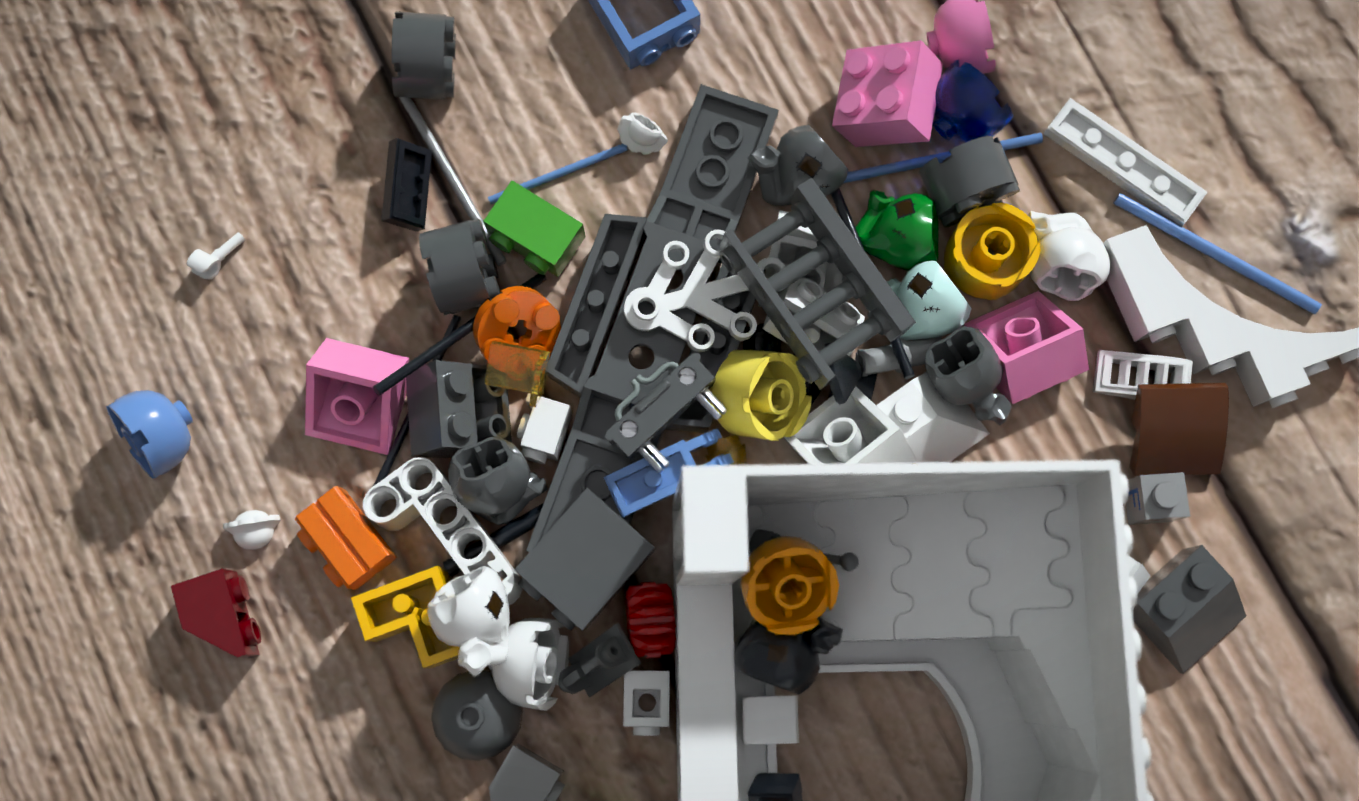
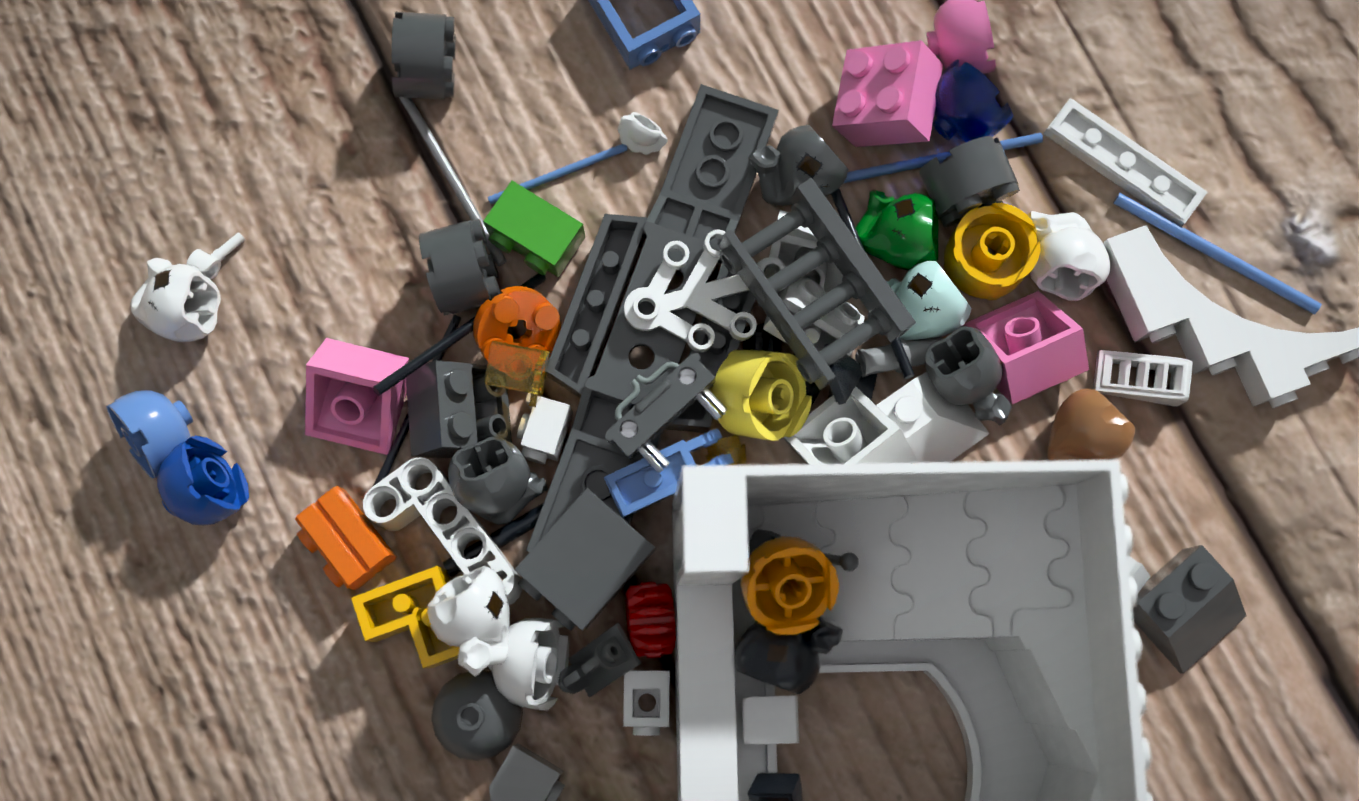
(176, 302): none -> white piece
(200, 484): none -> blue cylinder
(217, 612): dark red slope -> none
(252, 529): white piece -> none
(406, 185): black plate -> none
(1089, 429): none -> medium nougat piece
(1157, 498): light grey brick -> none
(1180, 428): reddish brown slope -> none

